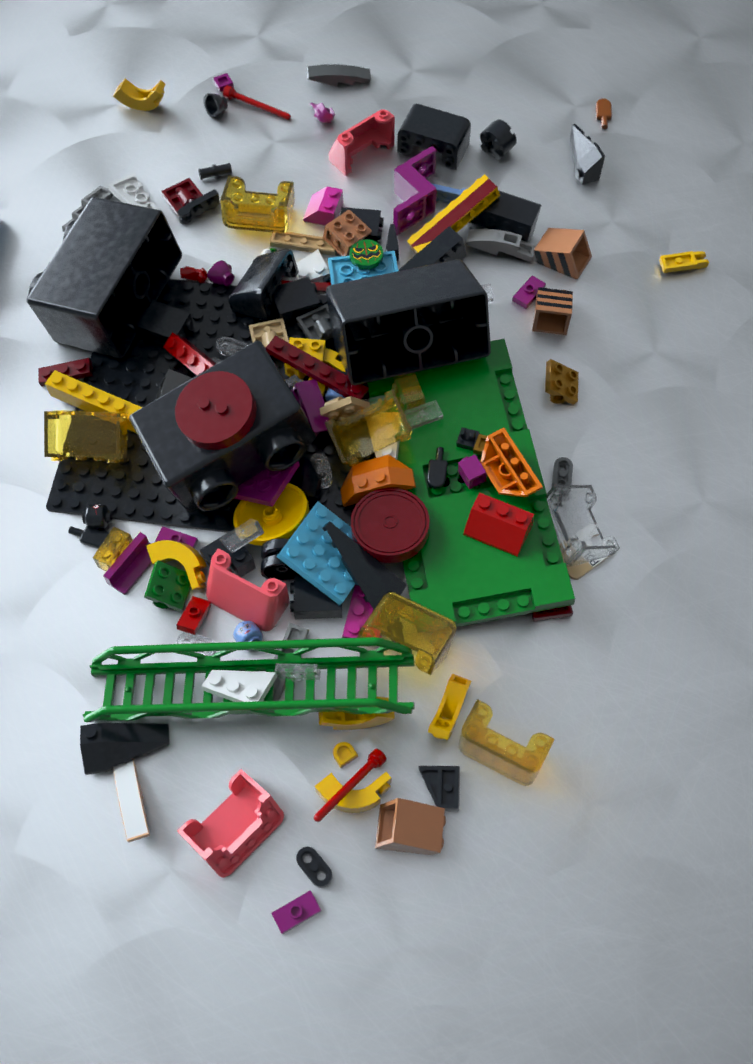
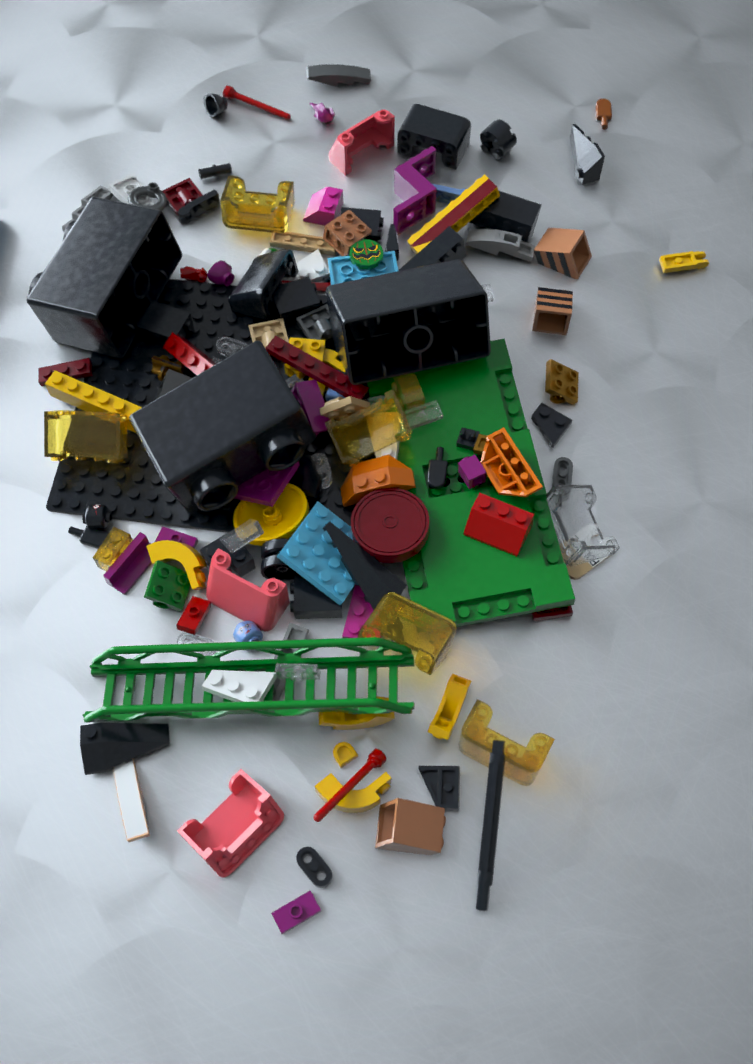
(139, 98): yellow arch -> none
(152, 191): none -> dark grey piece
(163, 363): none -> pearl gold hips
(215, 410): dark red brick -> none
(223, 80): magenta plate -> none
(490, 824): none -> black piece
(528, 292): magenta plate -> none
(551, 423): none -> black wing

